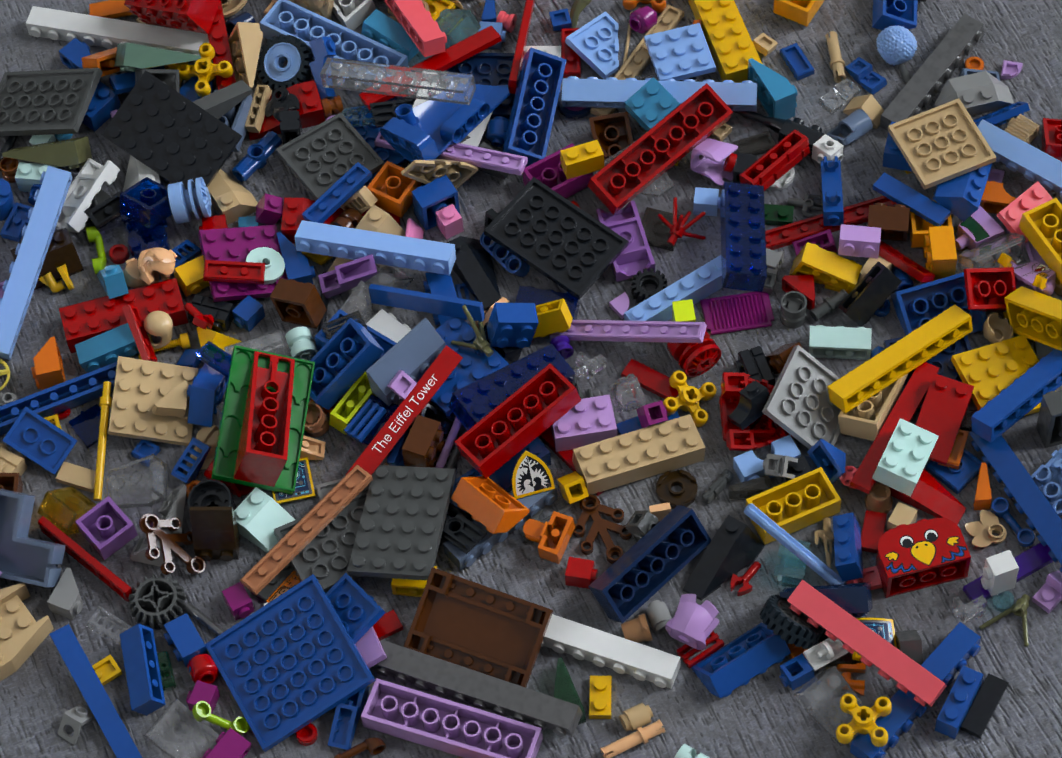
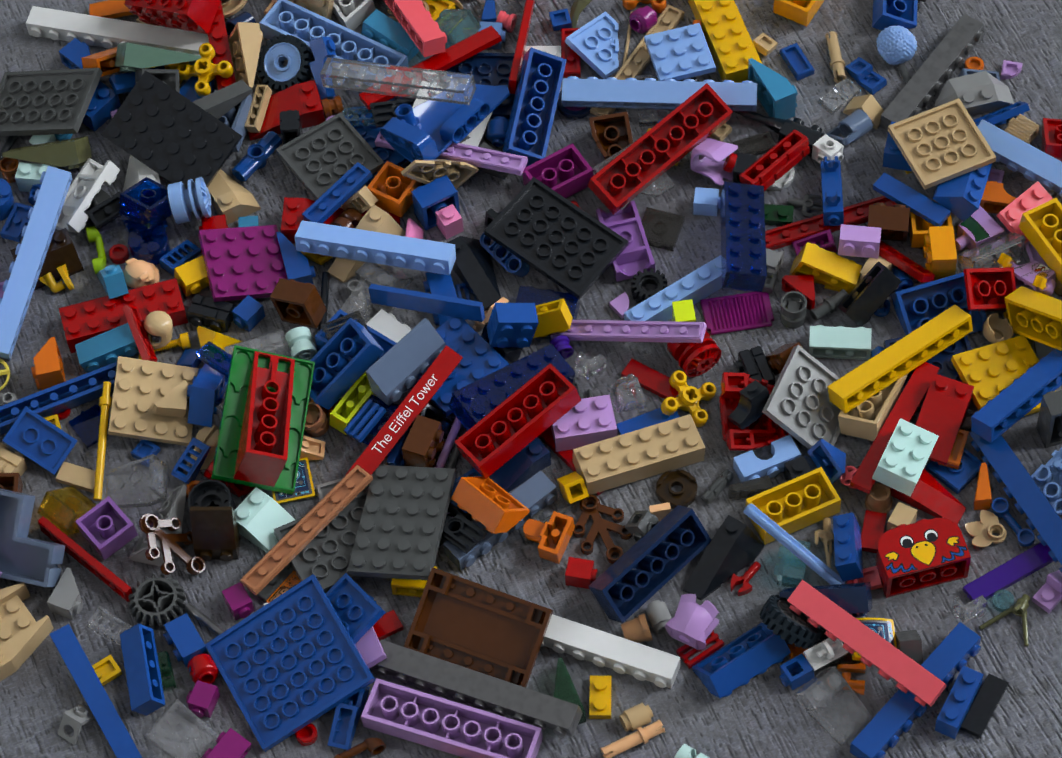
(158, 260): light nougat helmet -> none
(199, 319): red bar -> none
(202, 711): lime bar -> none
(234, 272): red tile -> none
(269, 209): magenta brick -> none
(275, 262): light aqua plate -> none
(284, 103): black plate -> none
(347, 276): medium lavender slope -> none
(401, 384): lavender tile -> none
(480, 342): olive plant -> none
(531, 476): shield -> none
(582, 159): yellow brick -> none
(651, 104): dark azure brick -> none
(652, 414): magenta brick -> none
(678, 229): red plant -> none
(777, 465): light grey window -> none
(881, 708): yellow gear -> none
(999, 573): white brick -> none

